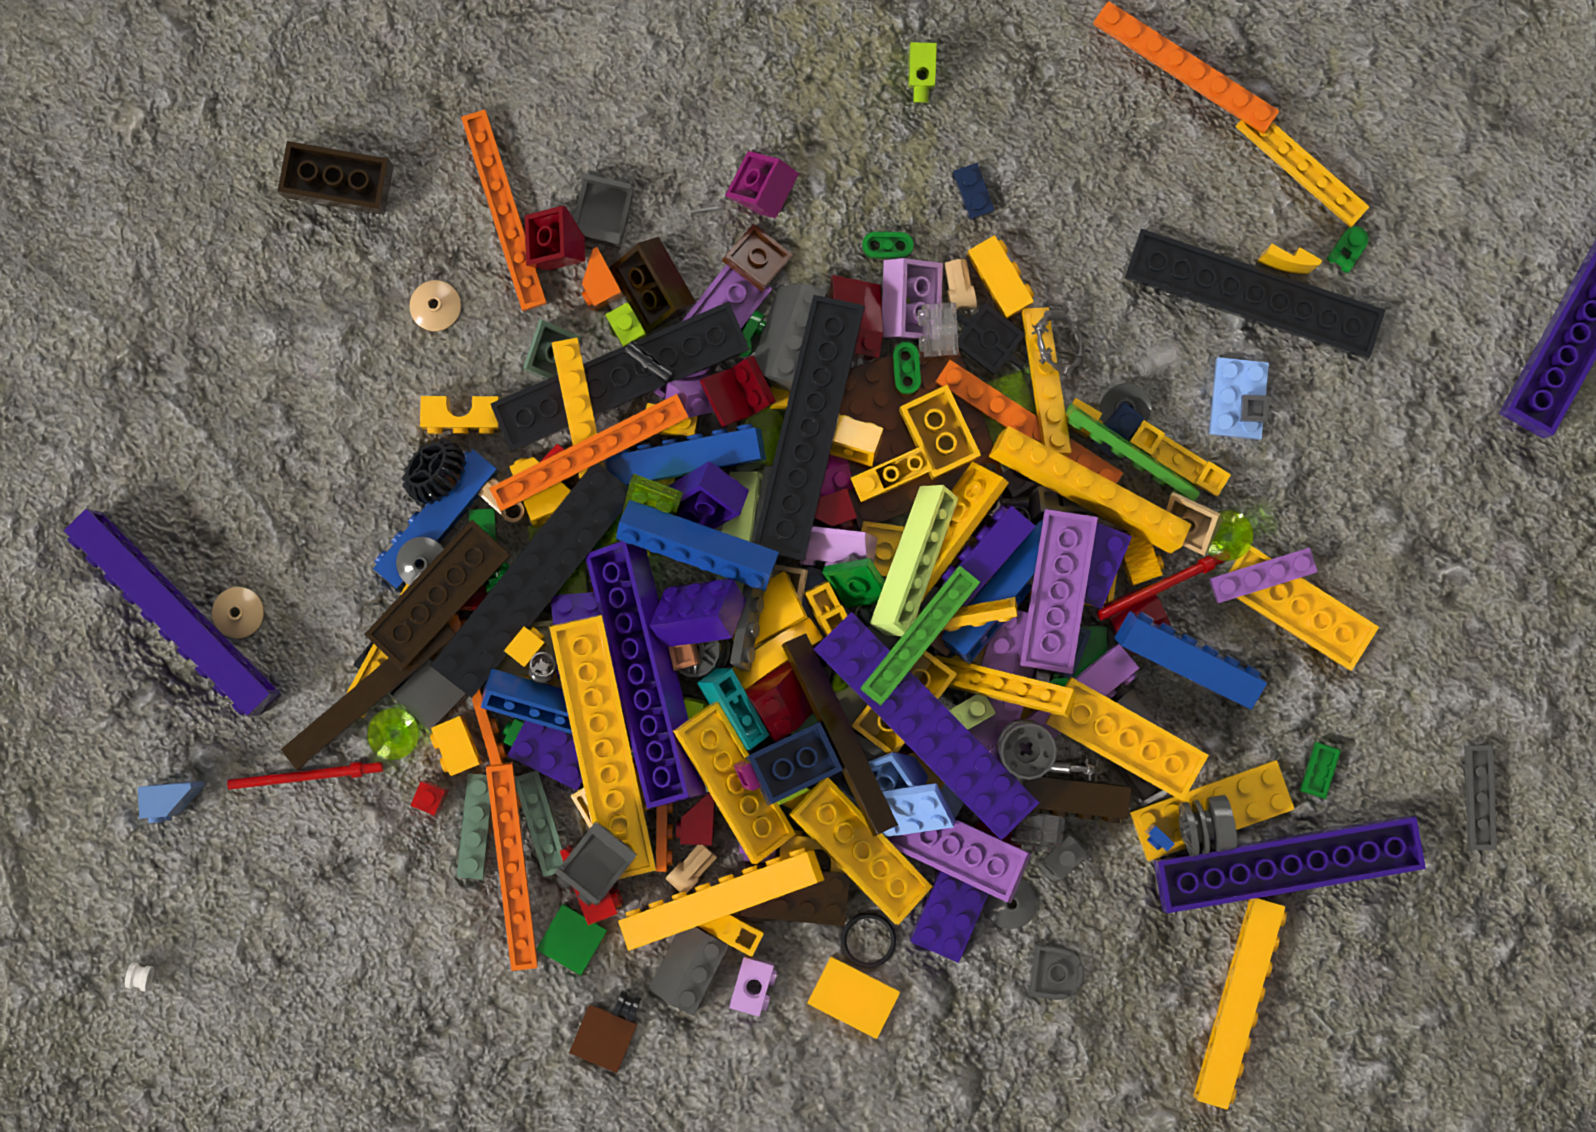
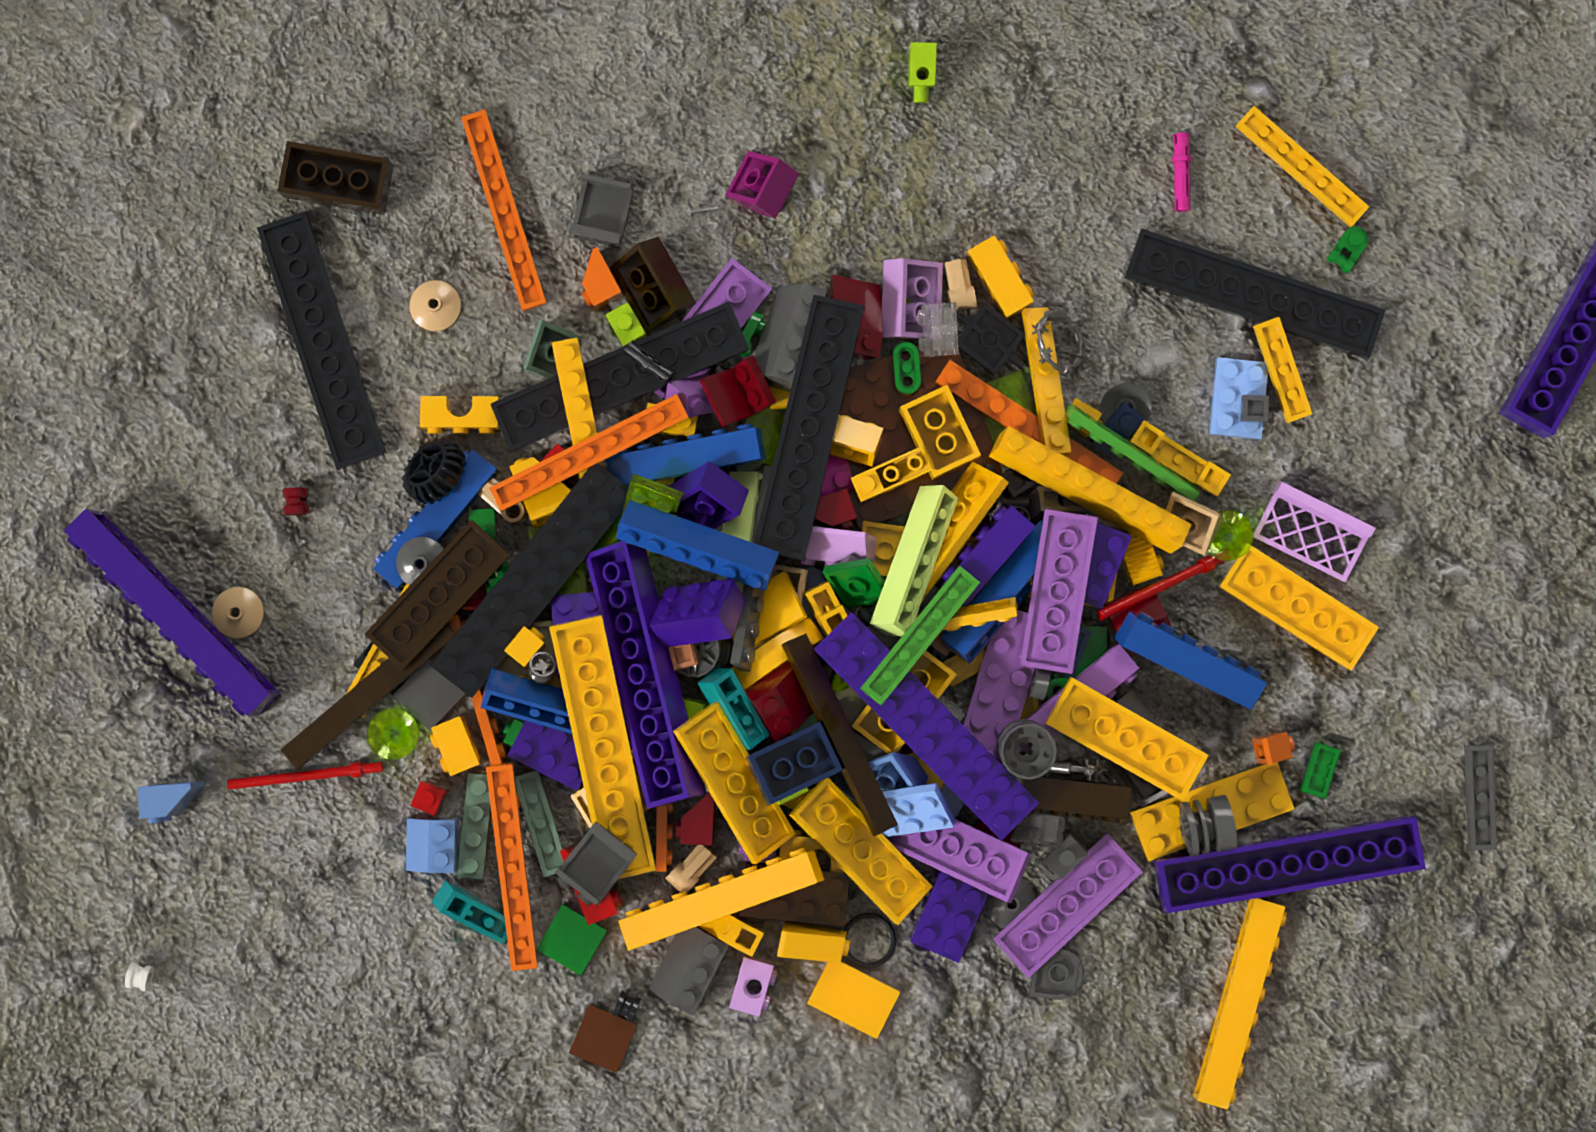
(296, 501): none -> dark red wheel
(321, 340): none -> black plate
(432, 845): none -> medium blue slope
(470, 911): none -> teal slope
(553, 239): dark red slope -> none
(746, 775): magenta tile -> none
(757, 257): reddish brown tile -> none
(812, 942): none -> yellow slope
(887, 243): green plate -> none
(973, 191): dark blue plate -> none
(973, 711): yellowish green plate -> none
(1010, 687): yellow plate -> none
(1067, 906): none -> medium lavender plate
(1158, 838): blue plate -> none
(1181, 172): none -> dark pink pin
(1186, 67): orange plate -> none
(1263, 575): medium lavender plate -> none
(1273, 748): none -> orange slope
(1282, 369): none -> yellow plate
(1297, 263): yellow slope -> none
(1323, 511): none -> lavender fence

